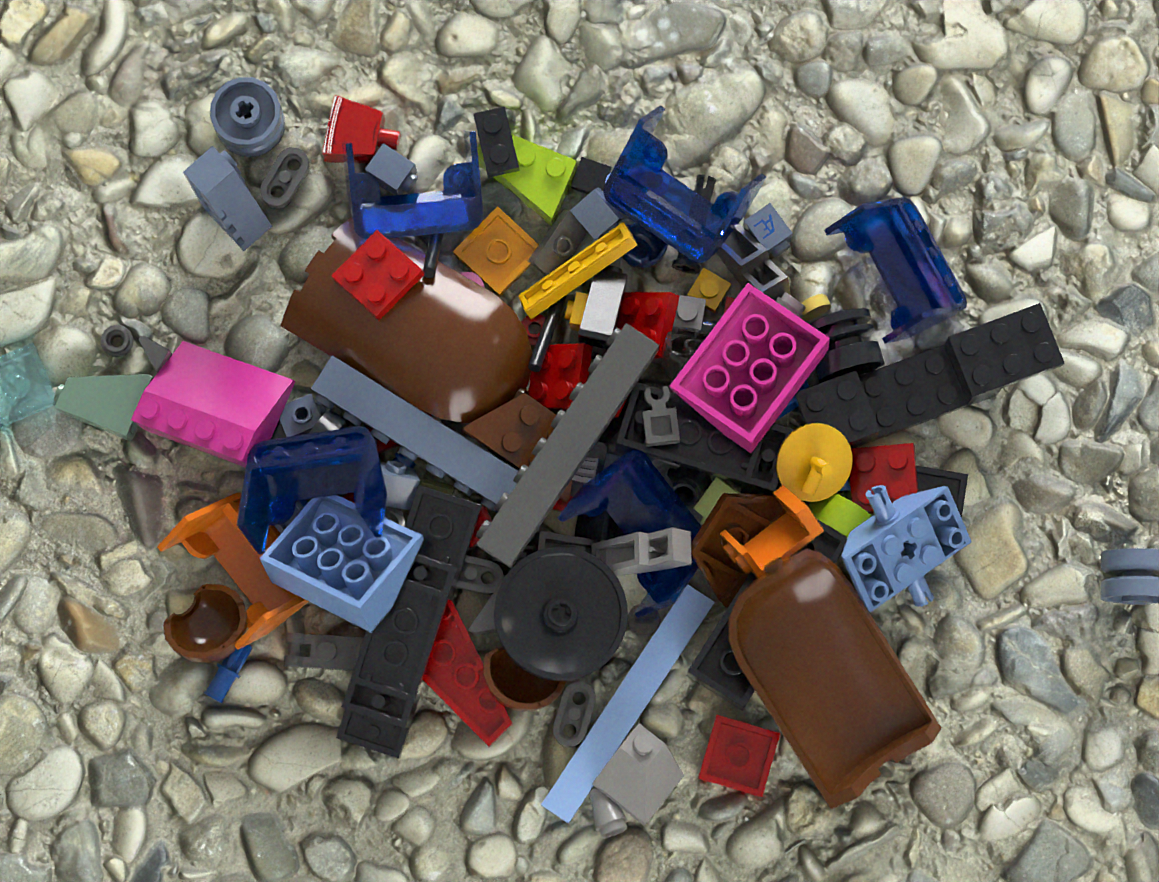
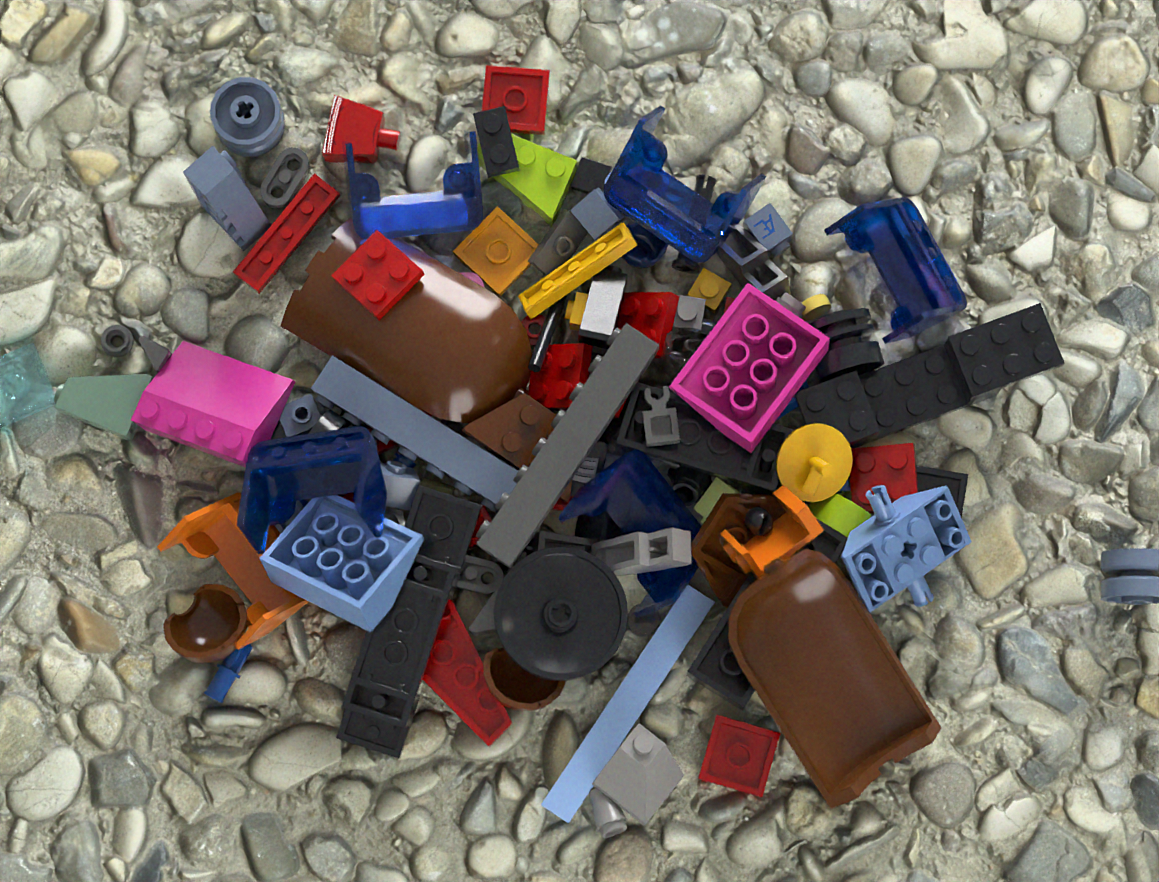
(286, 233): none -> red plate
(326, 651): dark grey plate -> none
(392, 171): sand blue brick -> none
(432, 255): black bar -> none
(522, 93): none -> red plate
(574, 714): dark grey plate -> none
(753, 521): none -> black hinge

